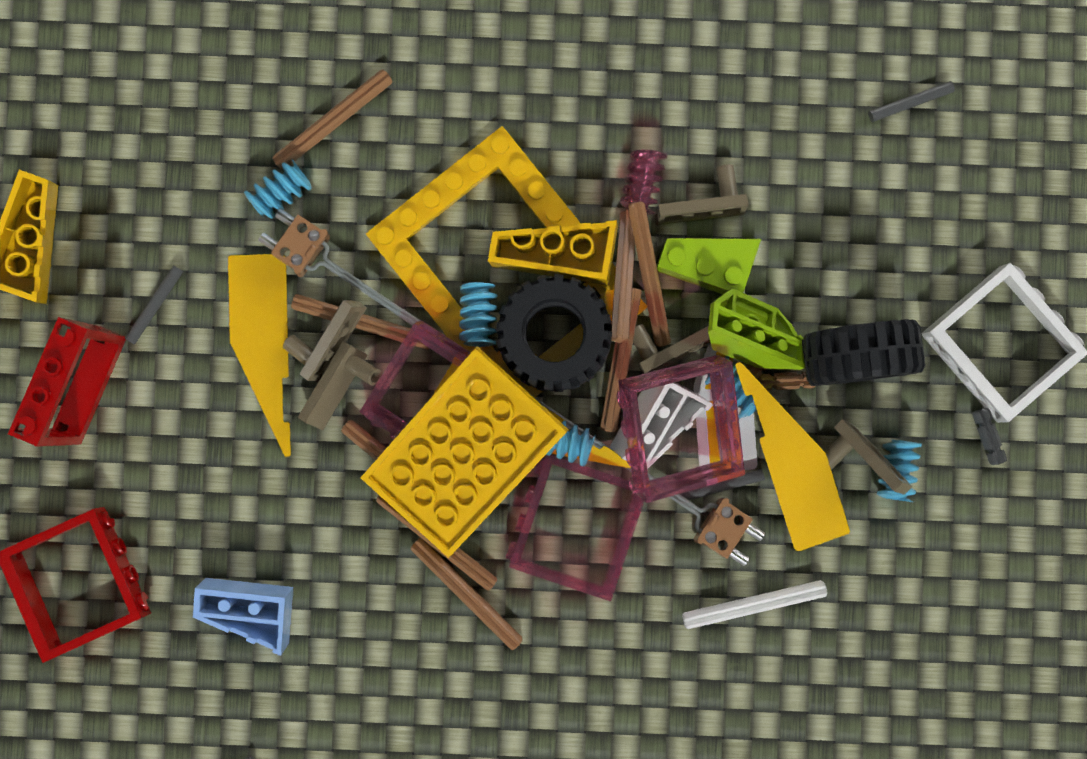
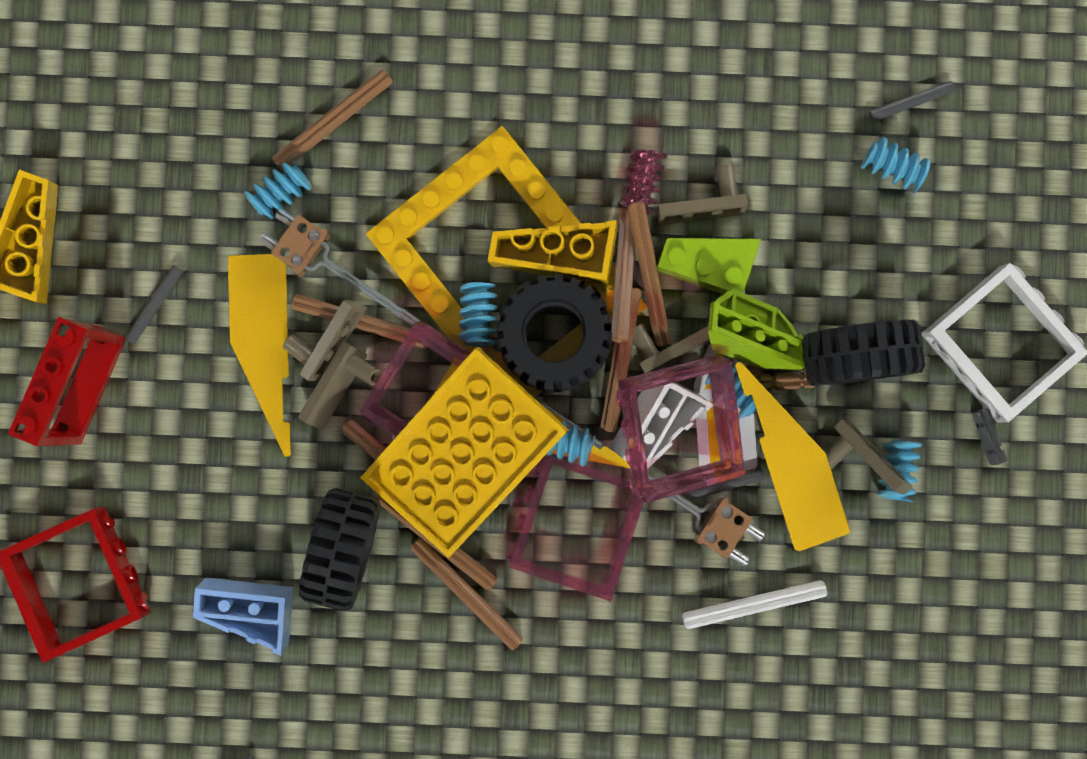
(339, 549): none -> black tyre
(897, 163): none -> medium azure piece

